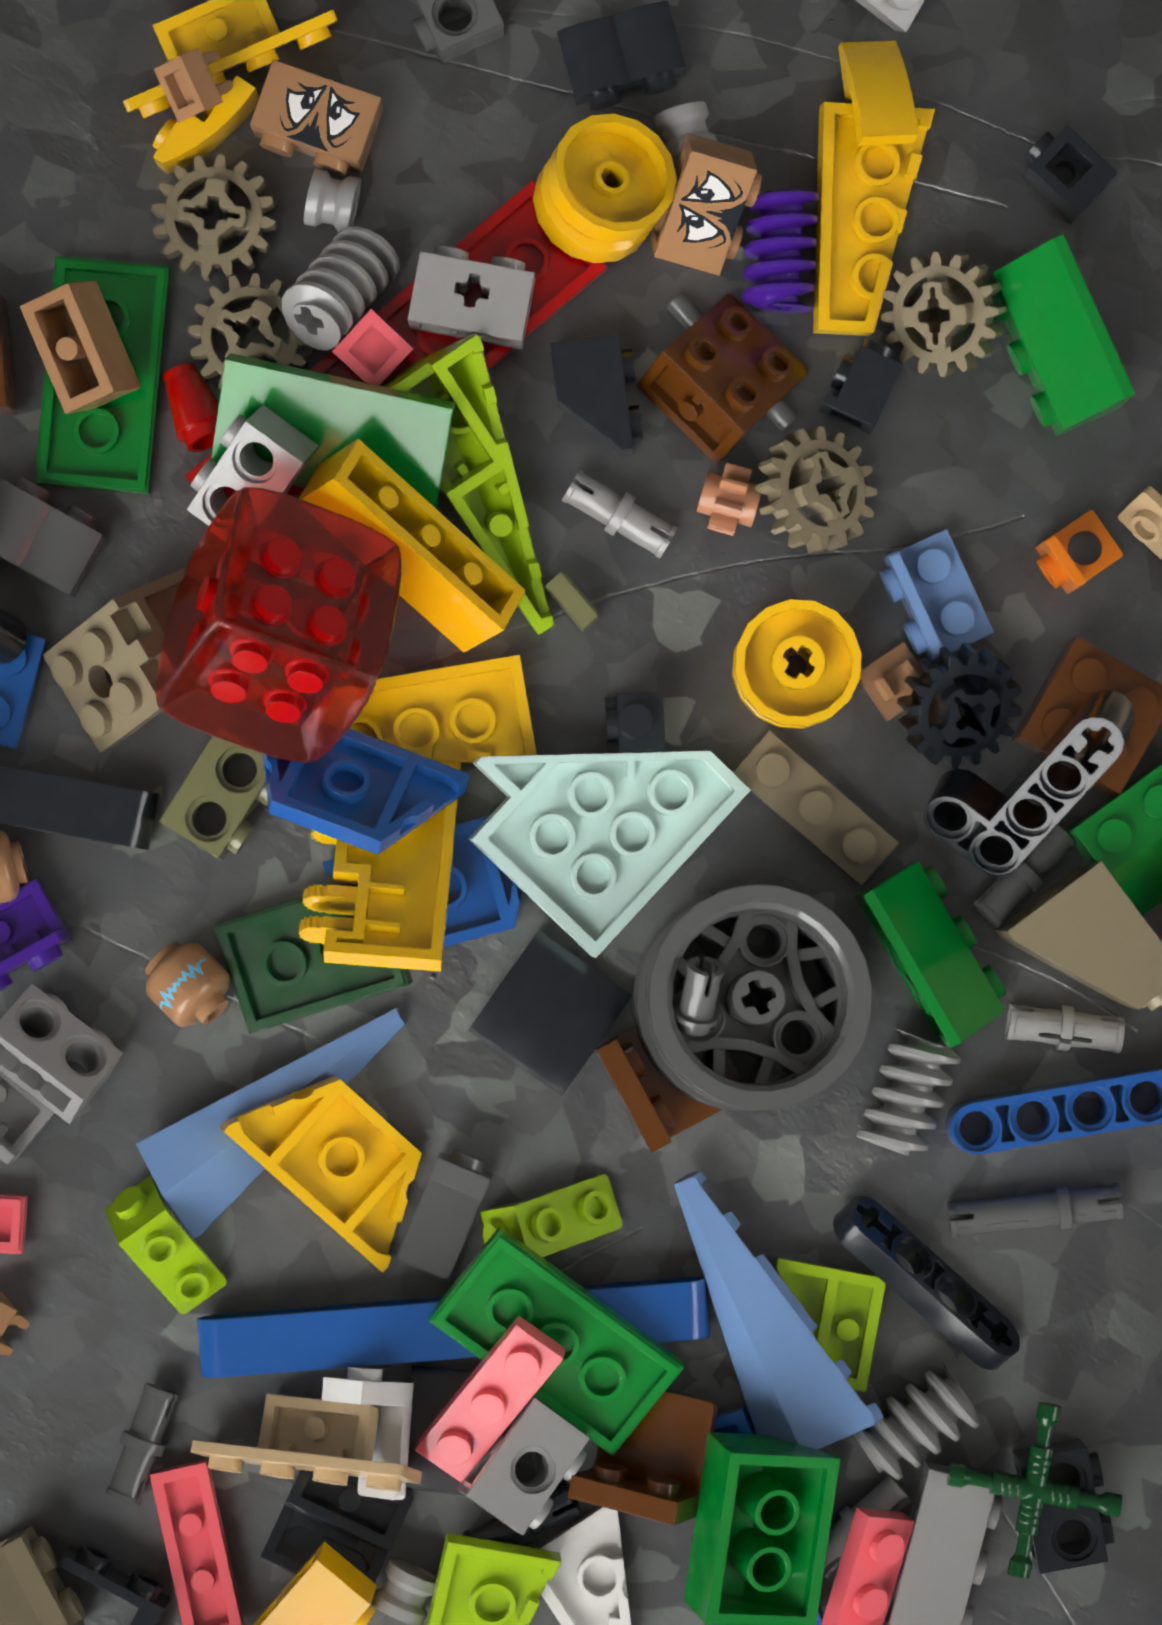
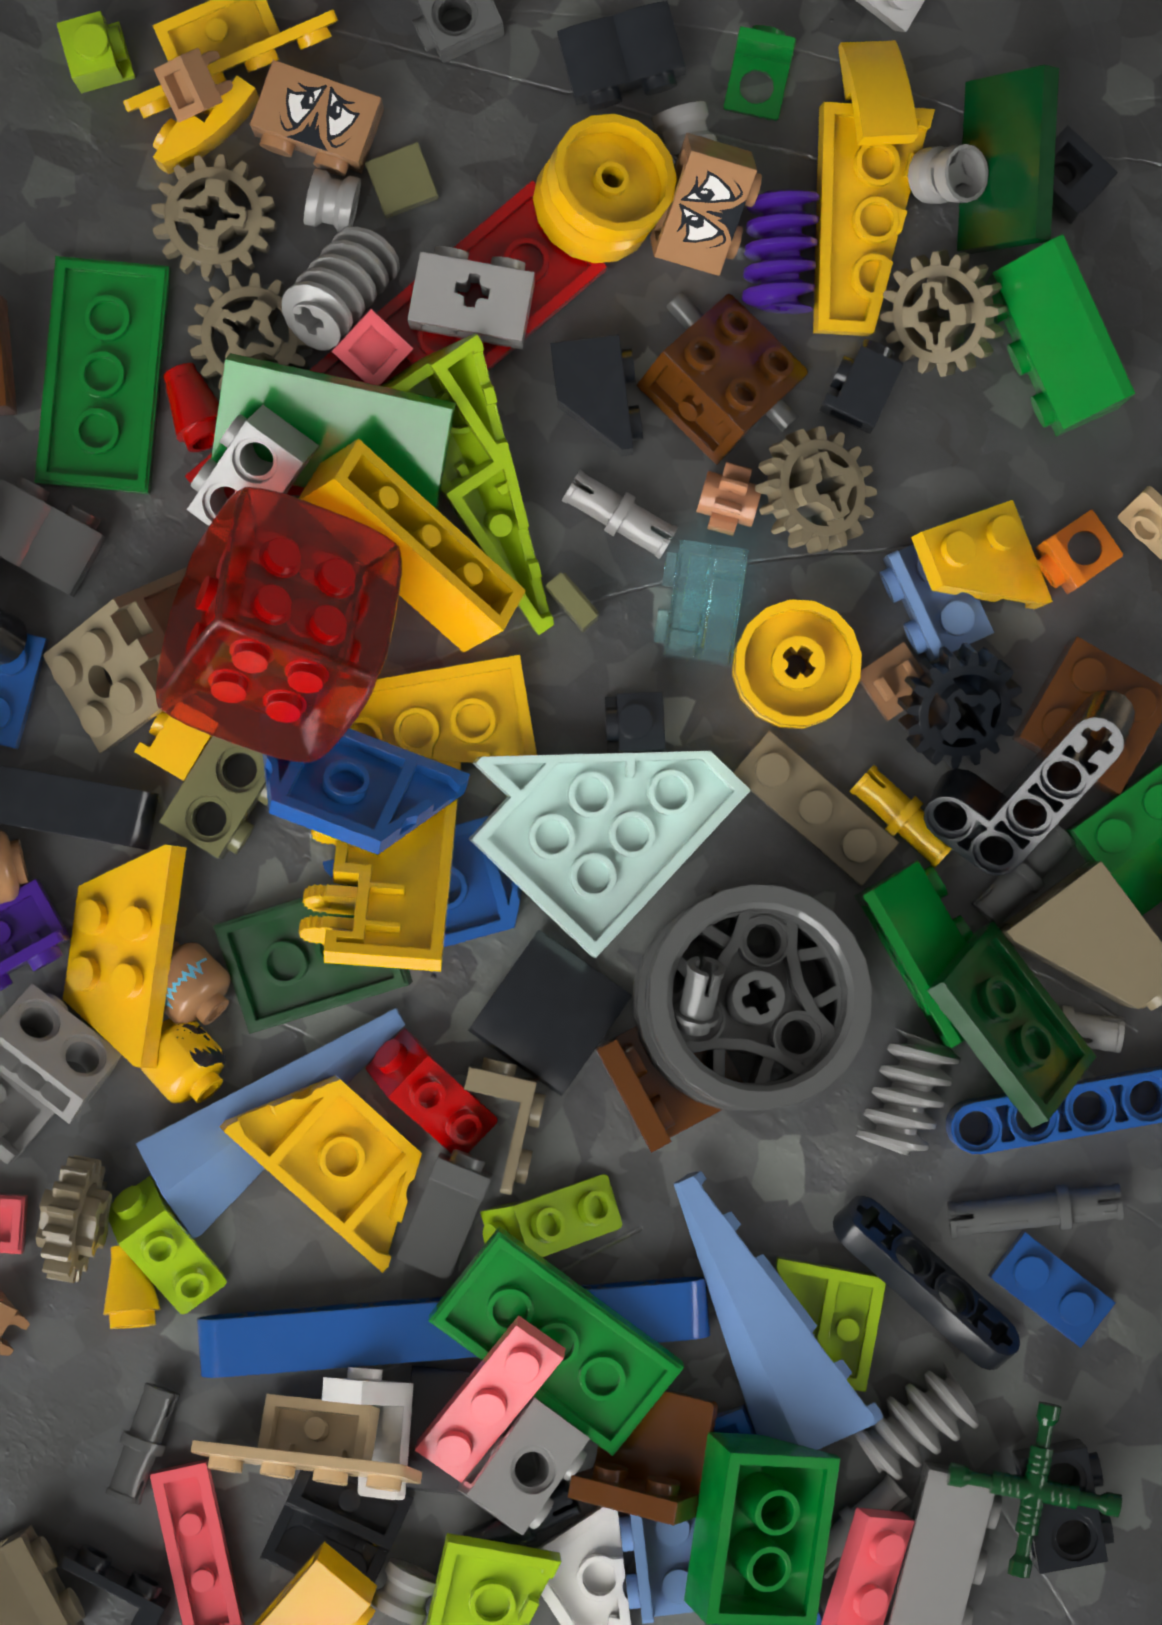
(73, 1219): none -> dark tan gear
(80, 346): medium nougat brick -> none
(95, 52): none -> lime brick
(125, 951): none -> yellow wing
(129, 1294): none -> yellow cone
(175, 746): none -> yellow brick
(186, 1063): none -> yellow head
(401, 180): none -> olive tile
(430, 1093): none -> red bracket
(499, 1080): none -> dark tan bracket
(661, 1565): none -> medium blue bracket
(703, 602): none -> clear light blue brick
(763, 51): none -> green bracket
(900, 814): none -> yellow pin
(948, 174): none -> light grey wheel
(983, 557): none -> yellow wing
(1012, 1024): none -> dark green plate
(1015, 128): none -> dark green tile
(1051, 1289): none -> blue plate

